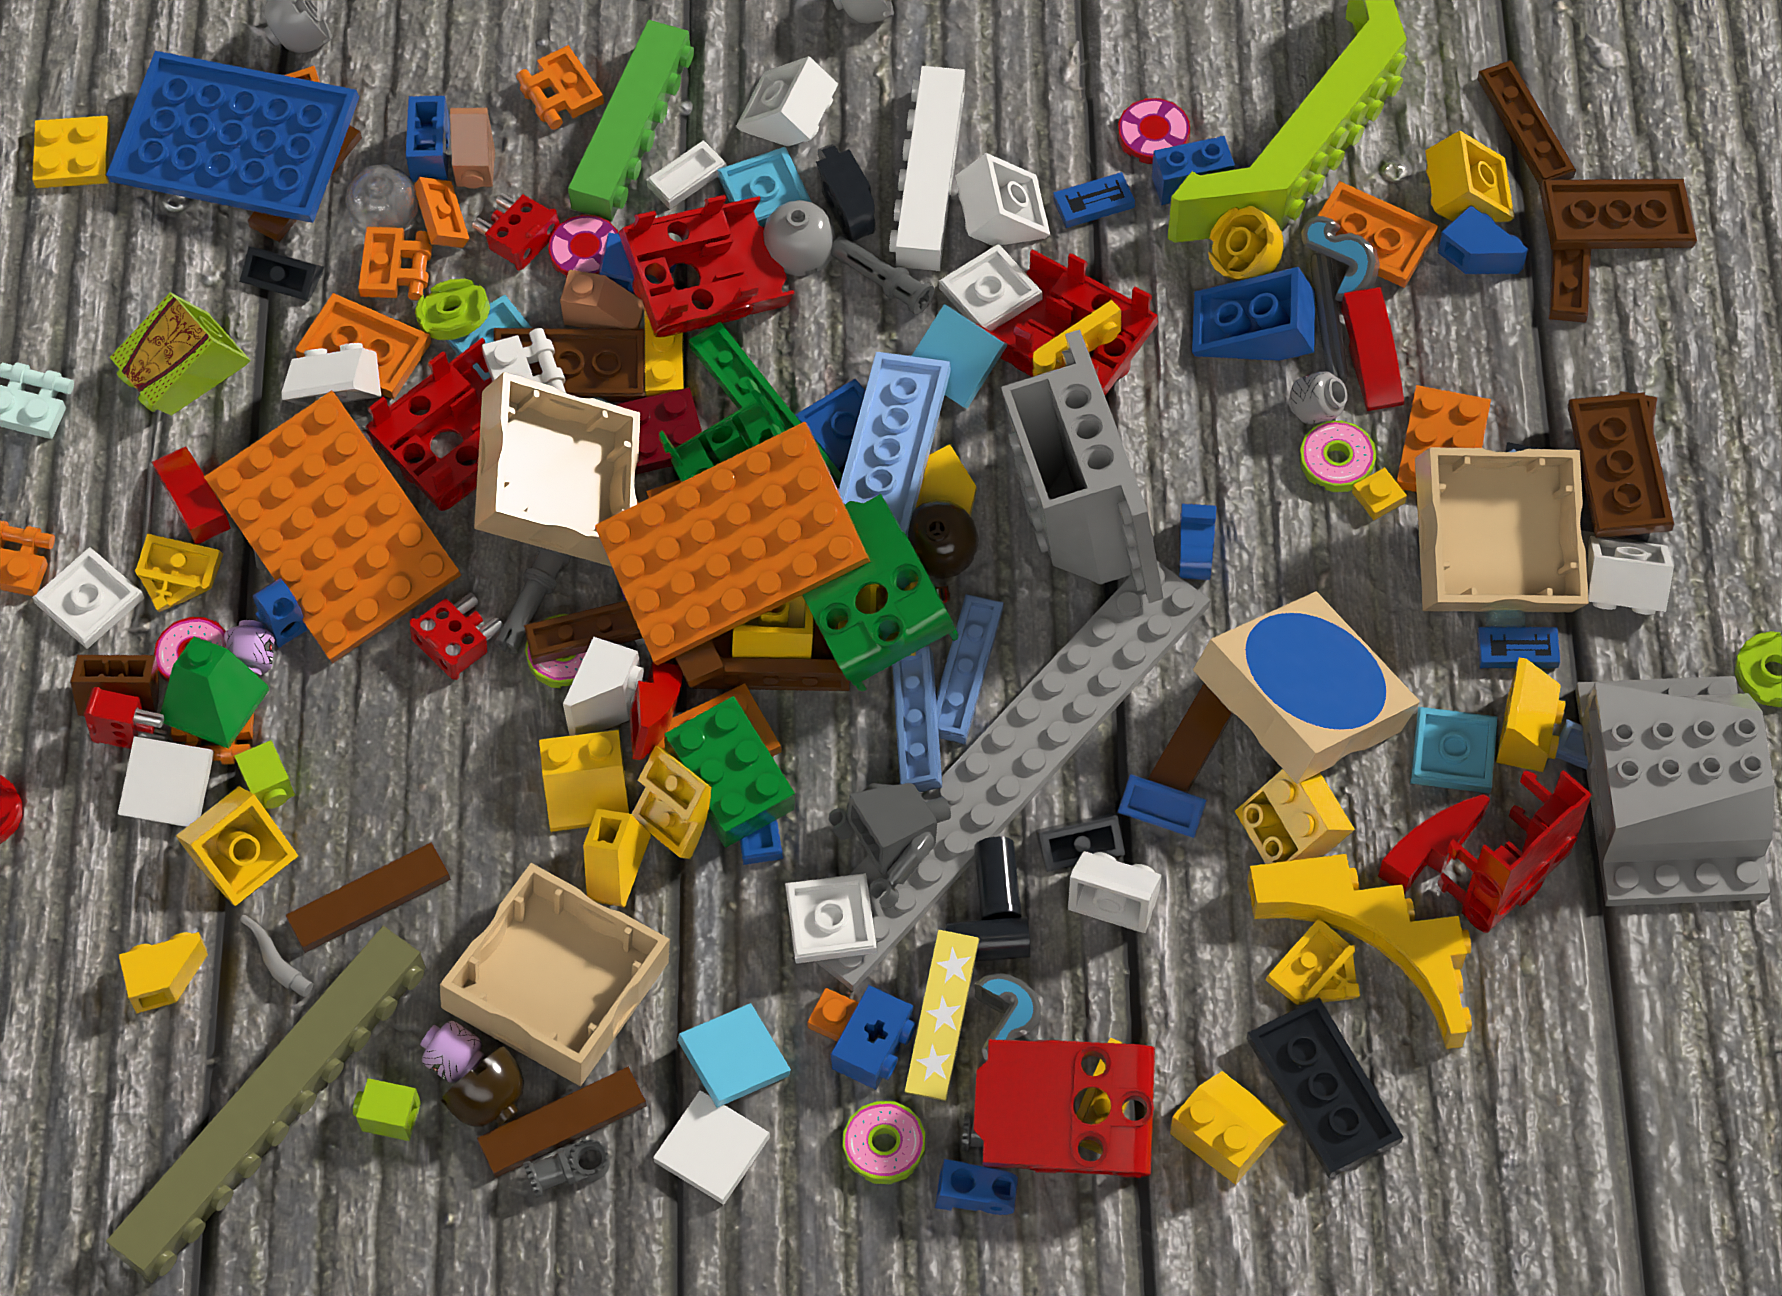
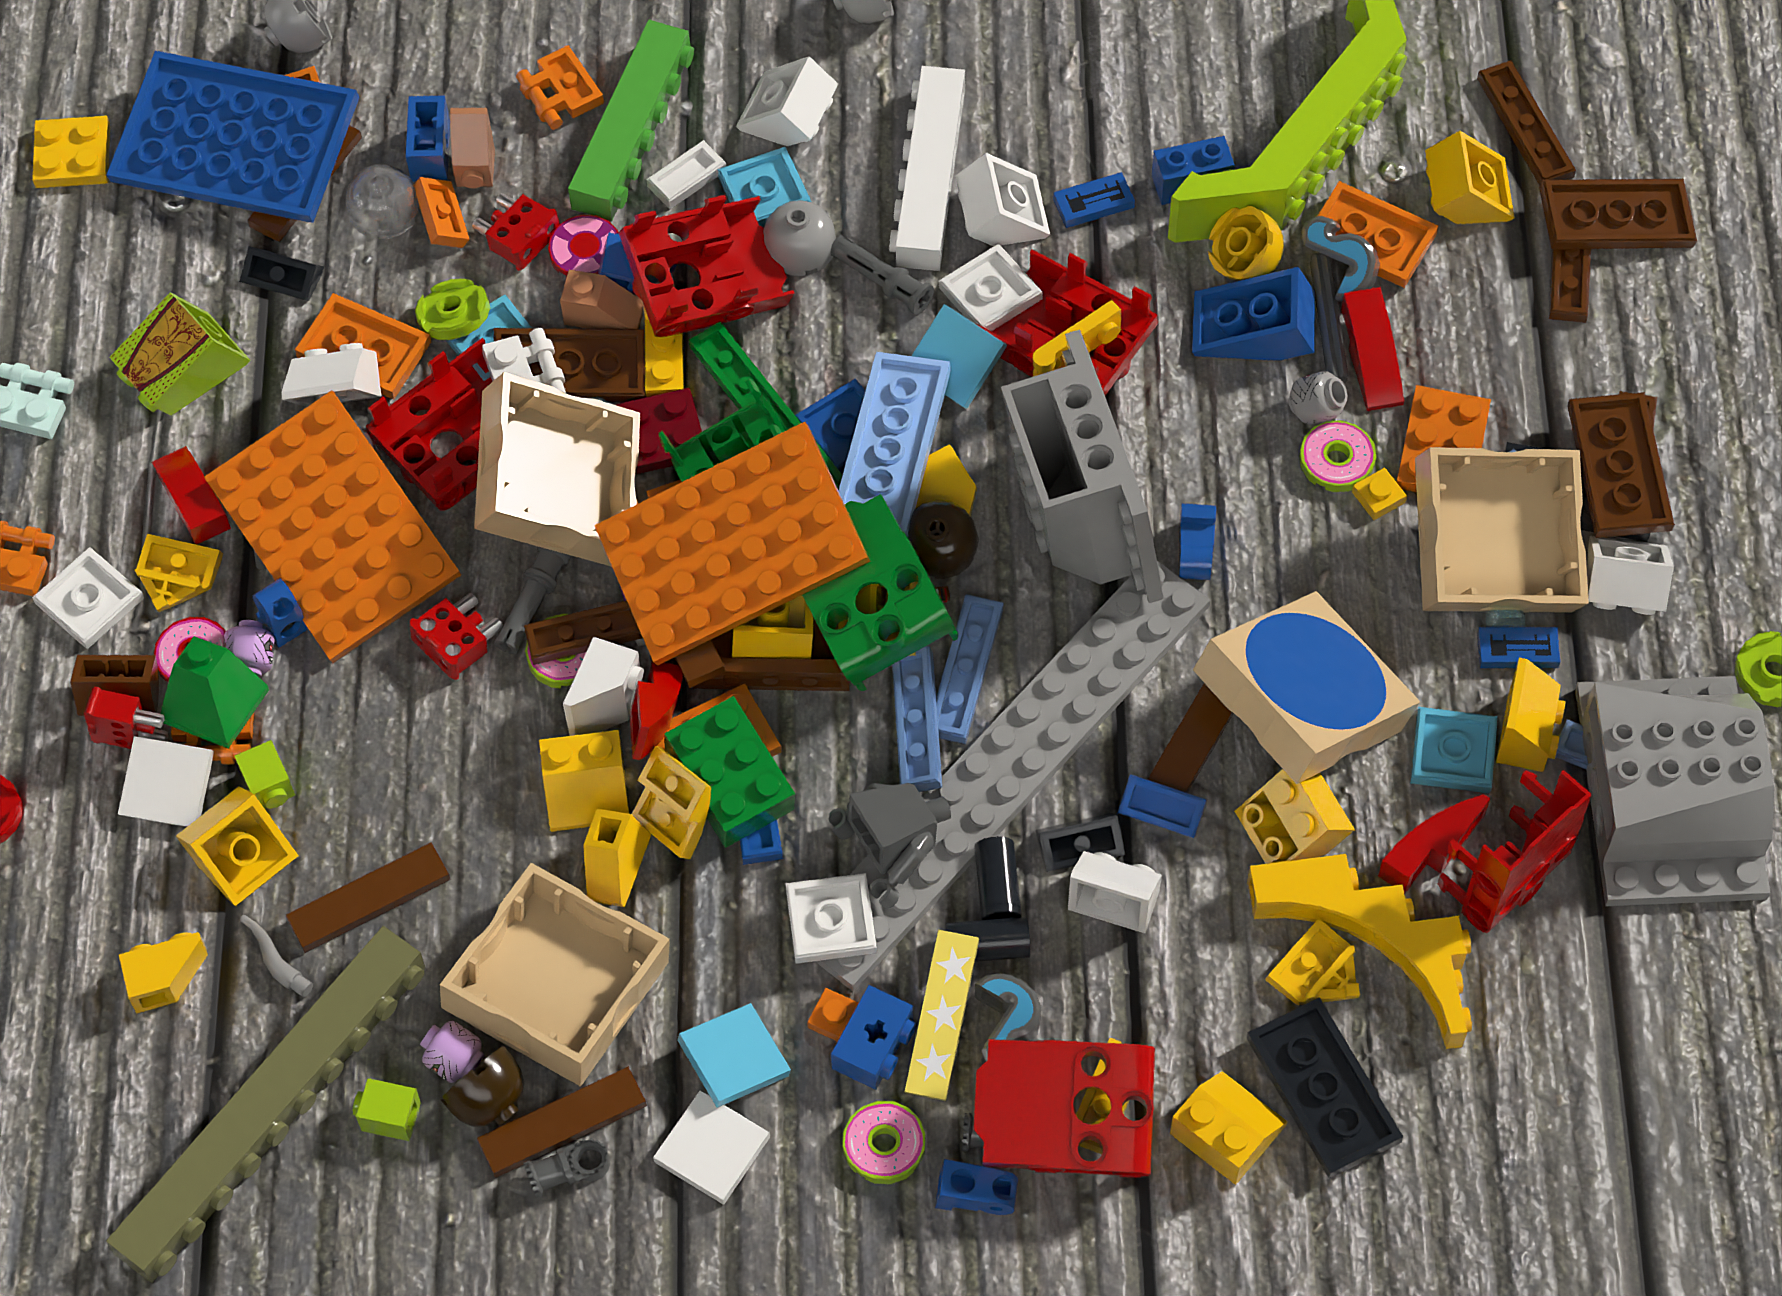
(382, 263): orange plate -> none
(846, 192): black piece -> none
(1152, 126): tile -> none
(1481, 246): blue slope -> none

